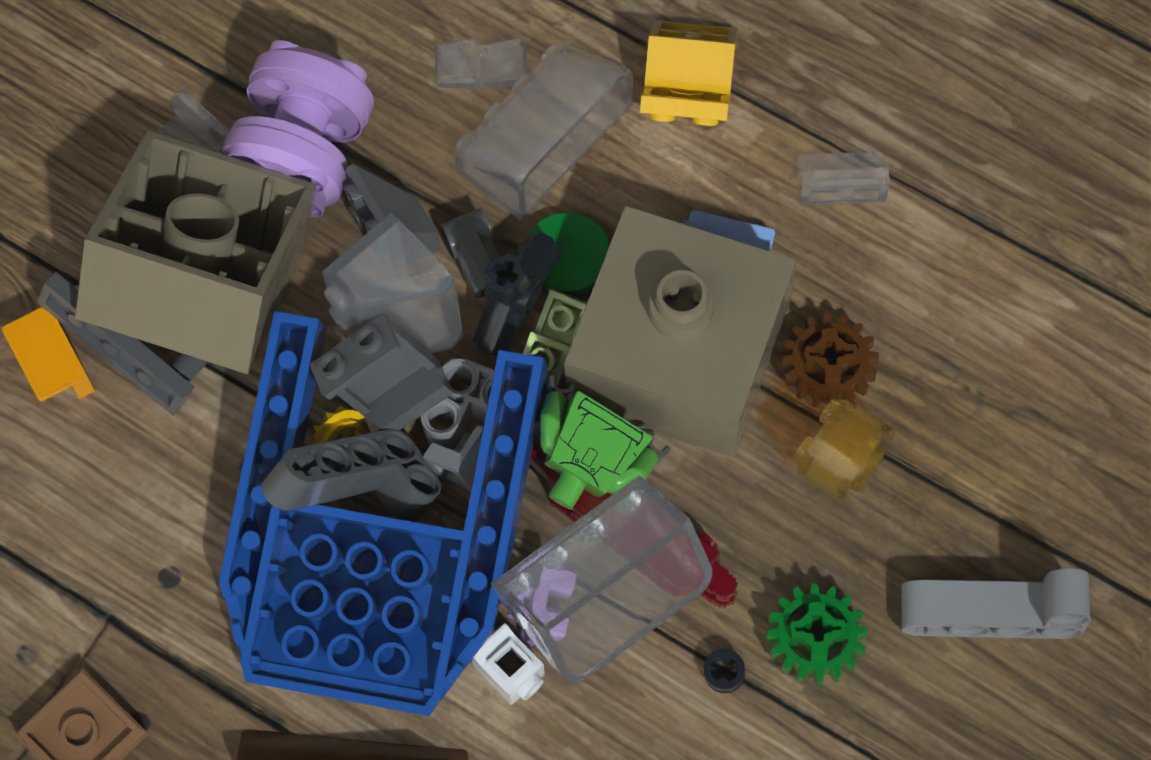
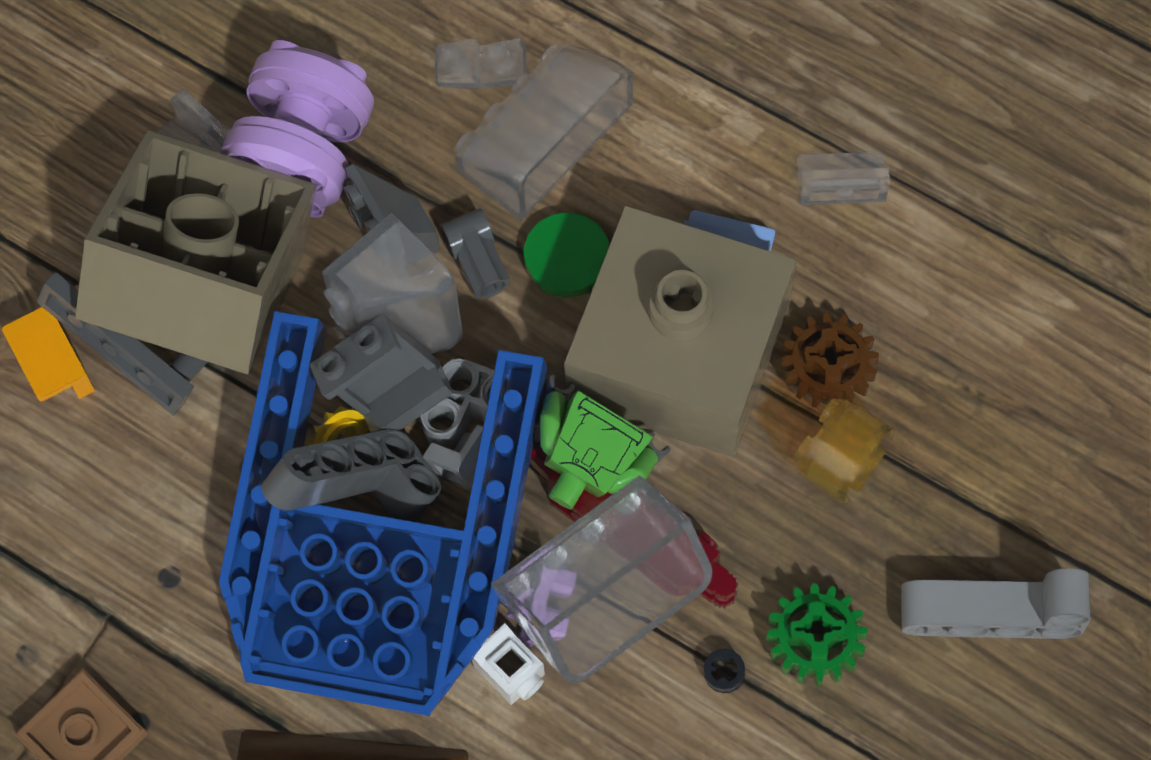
(513, 291): black piece -> none
(555, 332): yellowish green slope -> none
(689, 72): yellow bracket -> none

